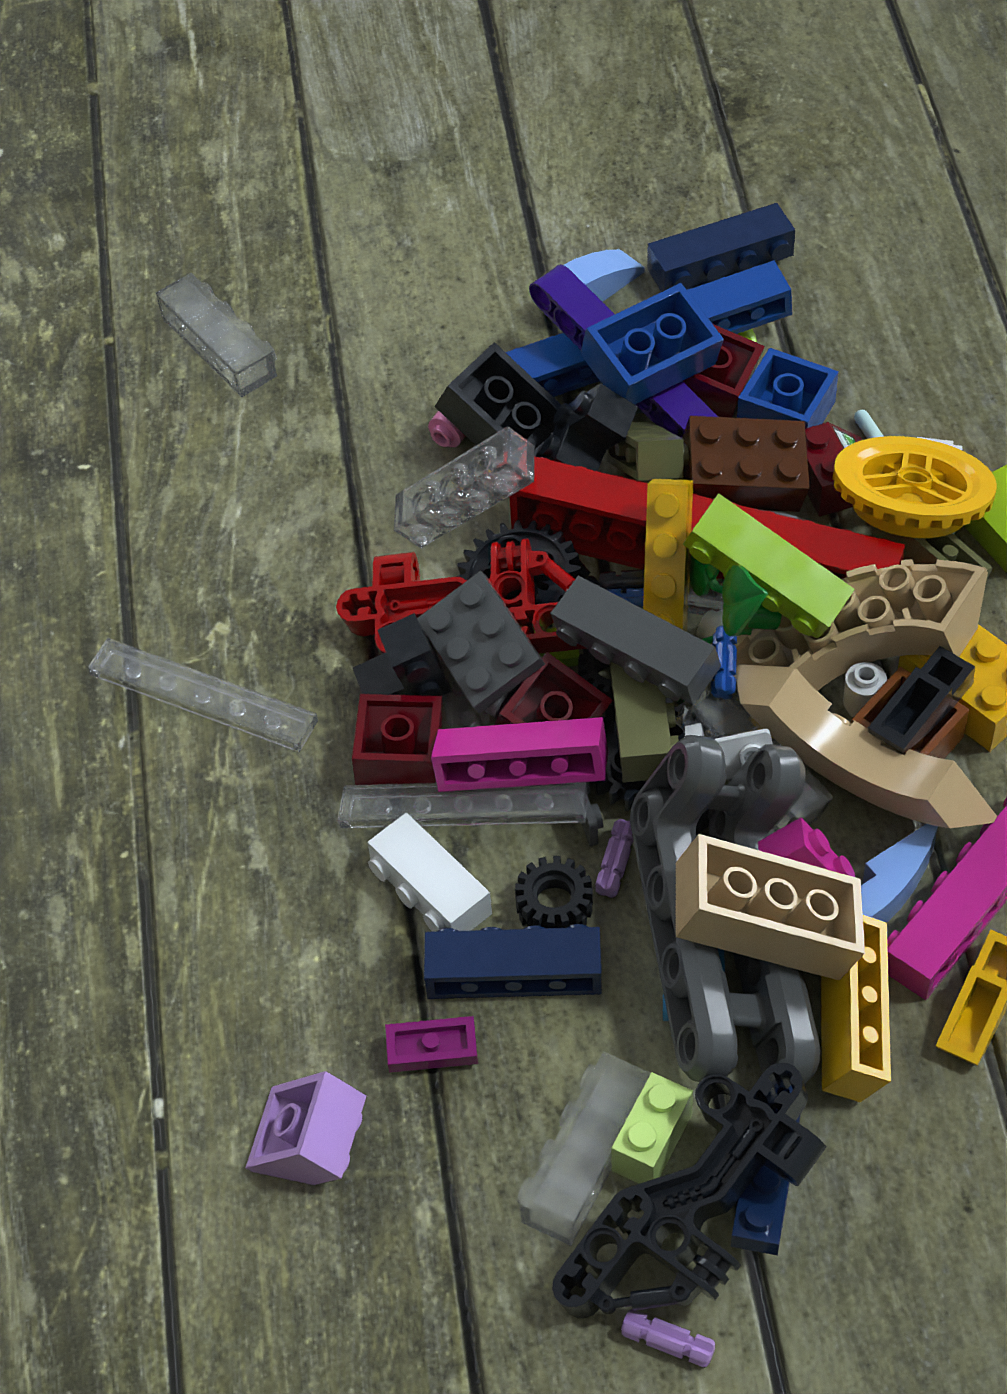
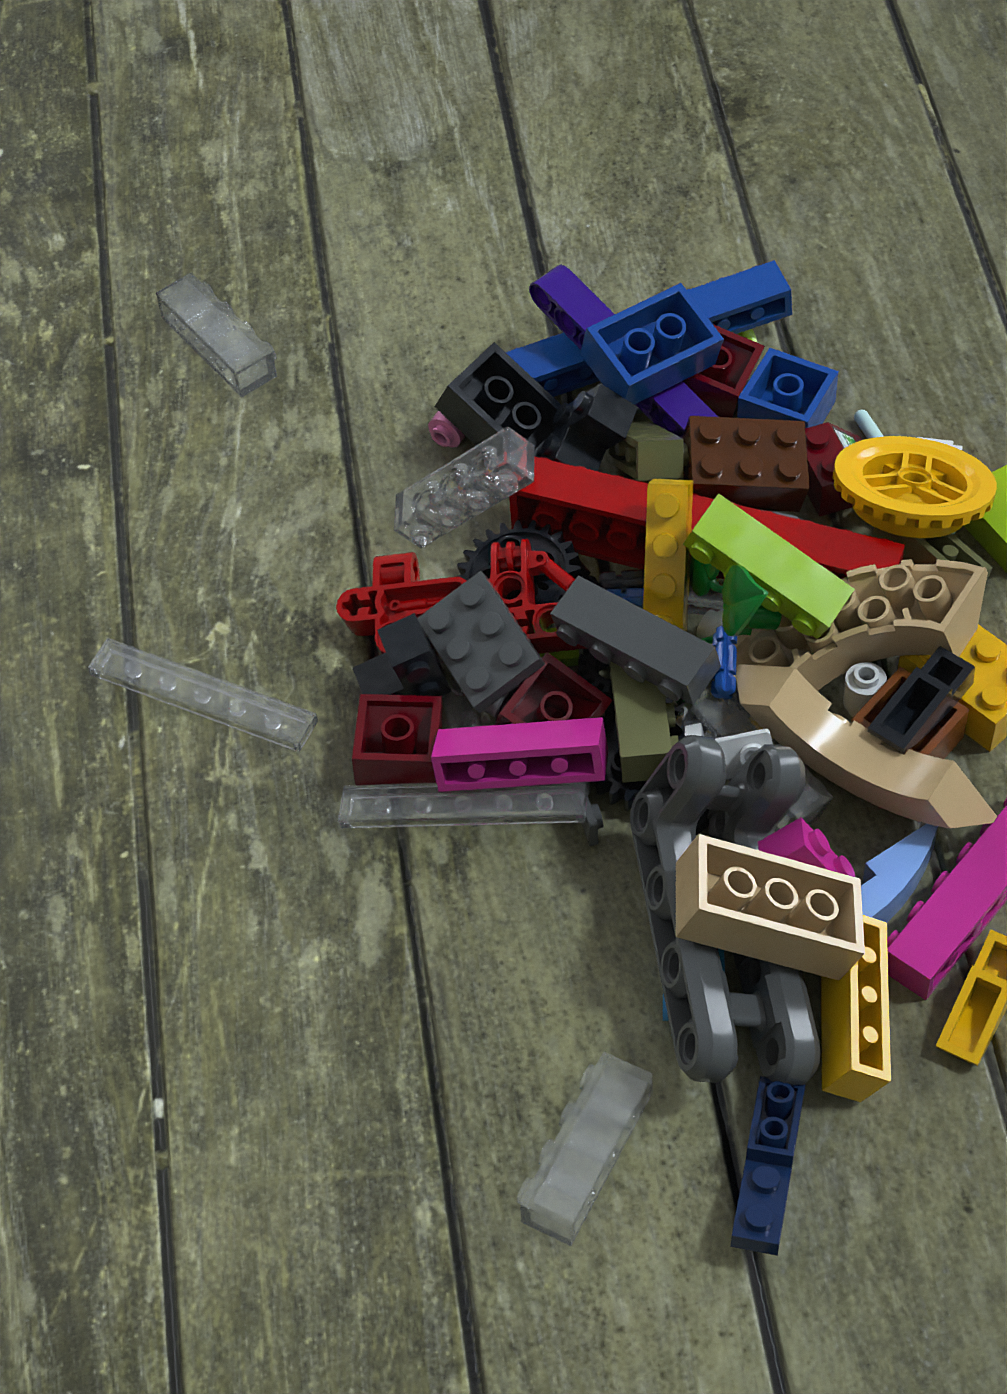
(307, 1130): lavender slope -> none
(428, 877): white brick -> none
(431, 1044): magenta plate -> none
(512, 962): dark blue brick -> none
(554, 876): black tyre -> none
(606, 271): light blue slope -> none
(615, 859): lavender axle -> none
(652, 1129): yellowish green brick -> none
(668, 1338): lavender axle -> none
(685, 1199): black beam -> none
(721, 248): dark blue brick -> none

